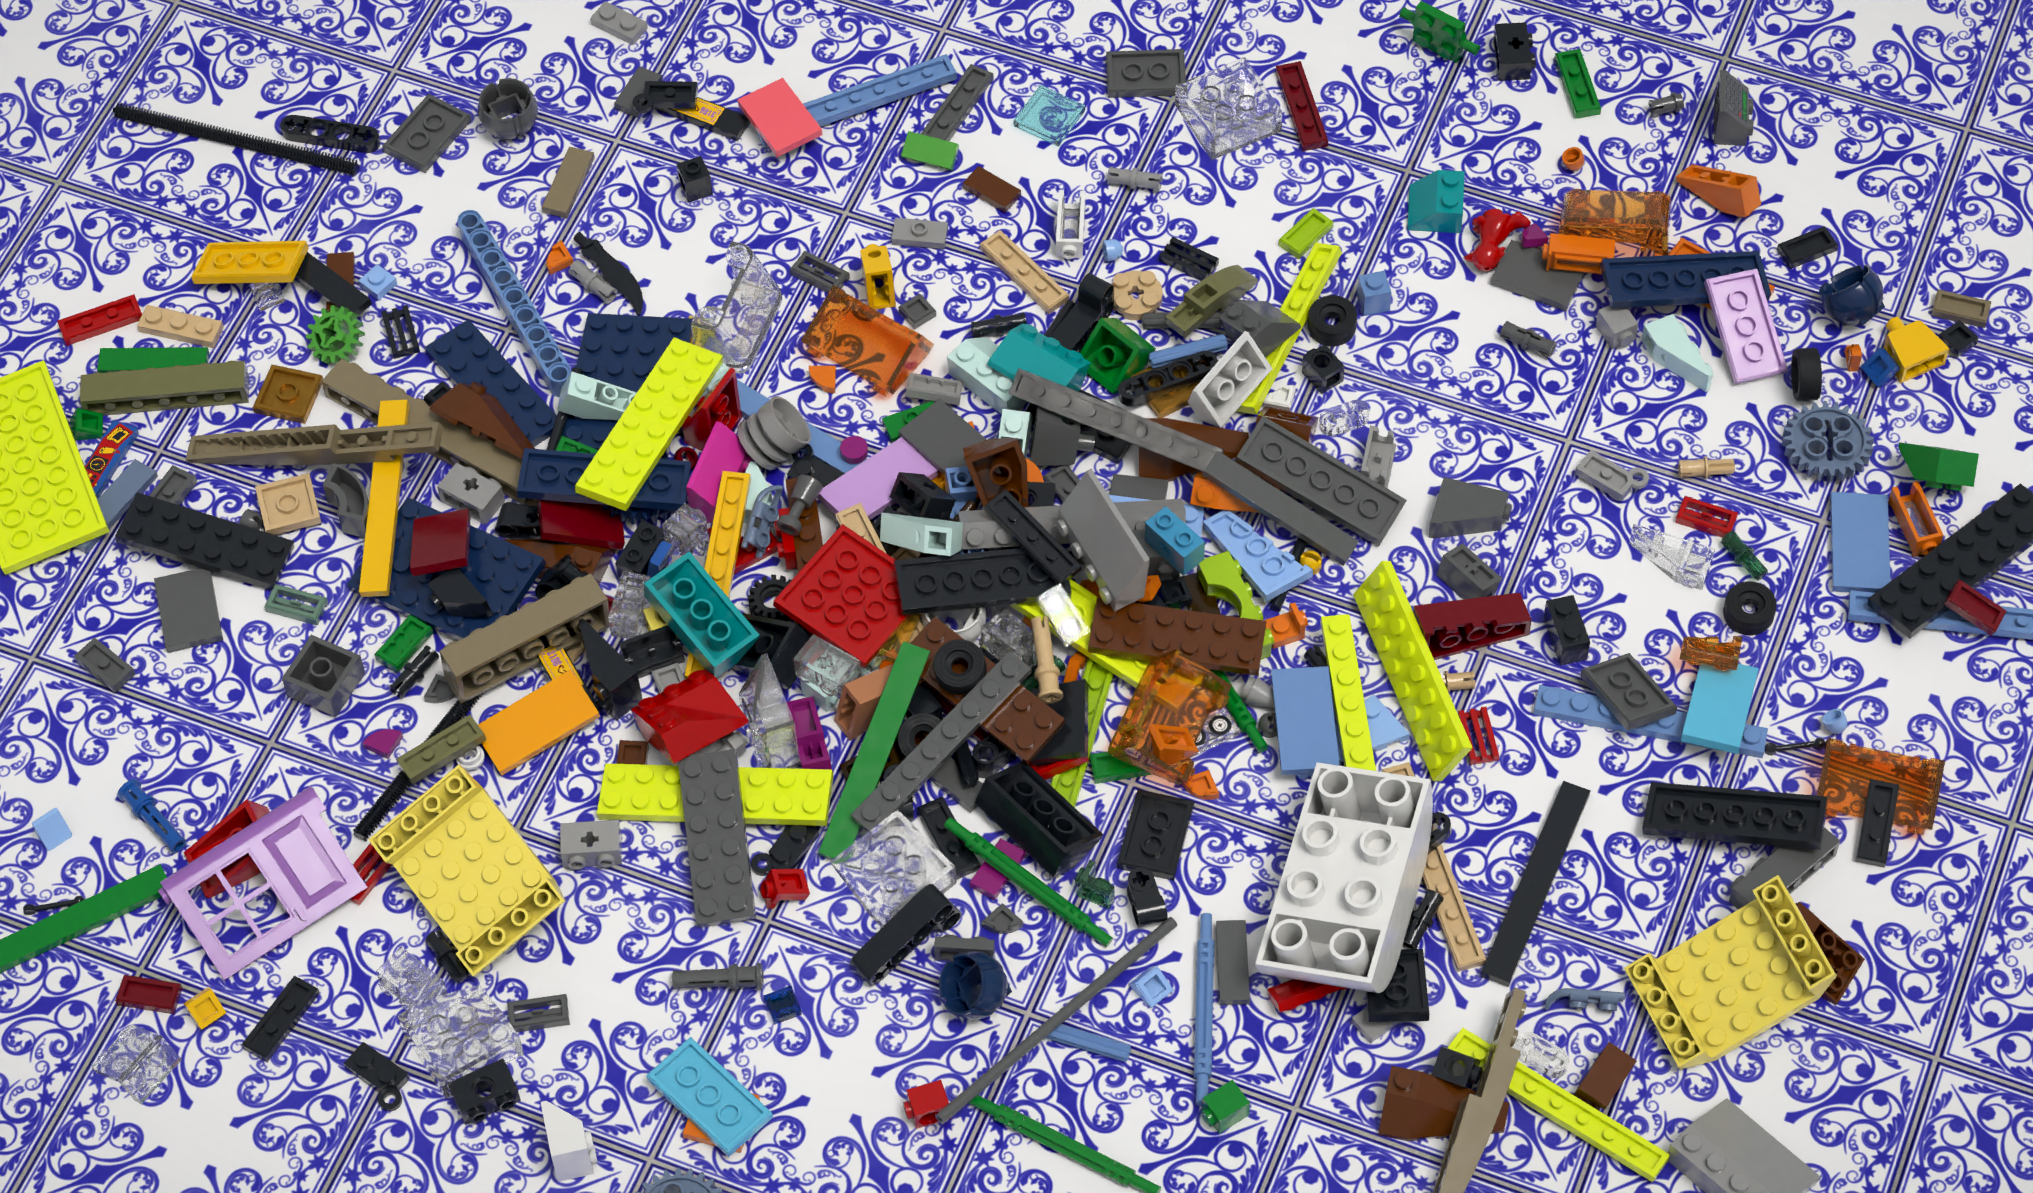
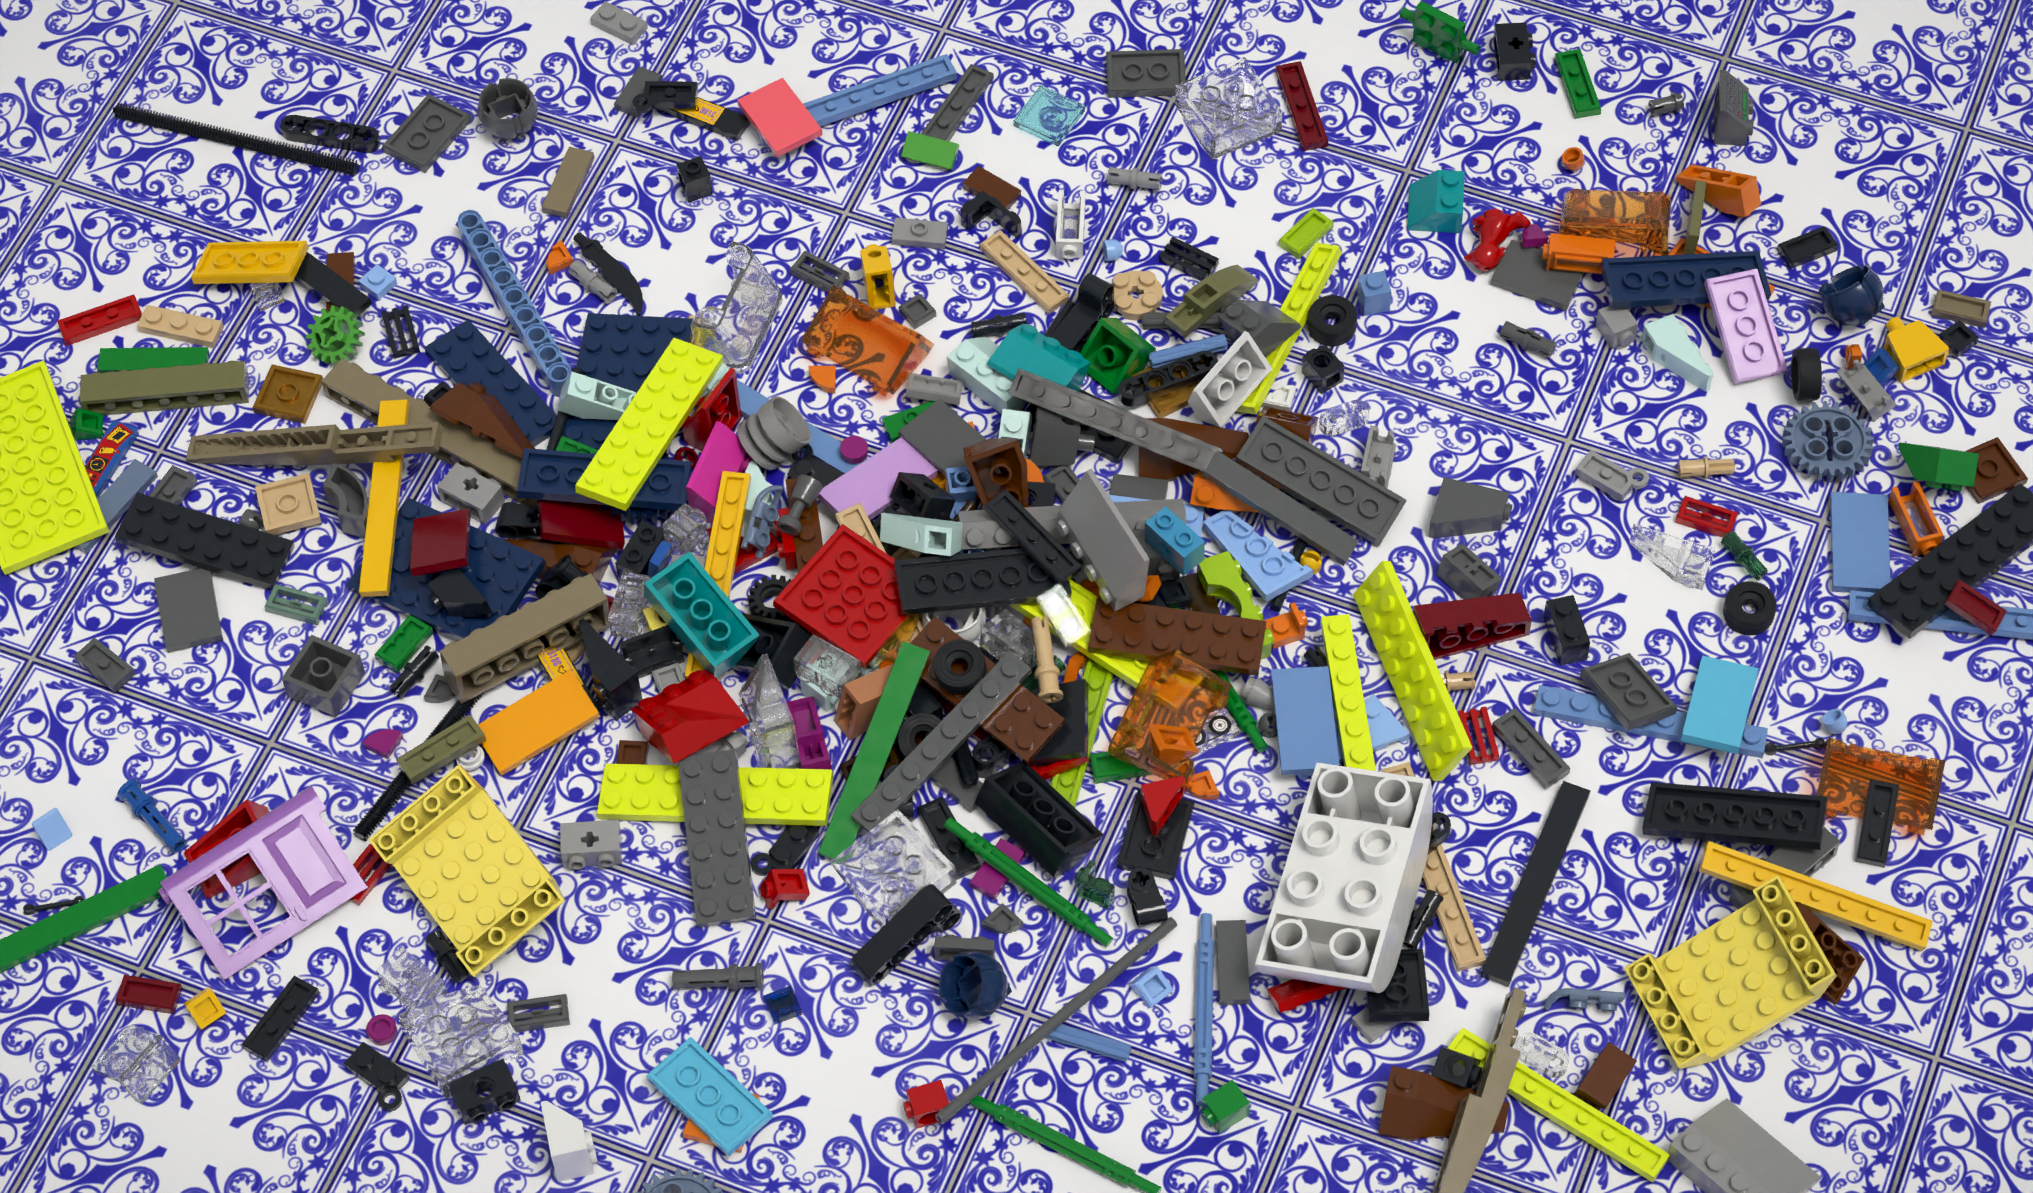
(382, 1029): none -> magenta tile
(984, 205): none -> black bracket
(1160, 800): none -> red slope
(1530, 748): none -> dark grey plate
(1695, 217): none -> olive tile
(1710, 652): clear orange wing -> none
(1818, 896): none -> yellow plate
(1866, 390): none -> light grey hinge
(1995, 471): none -> reddish brown tile

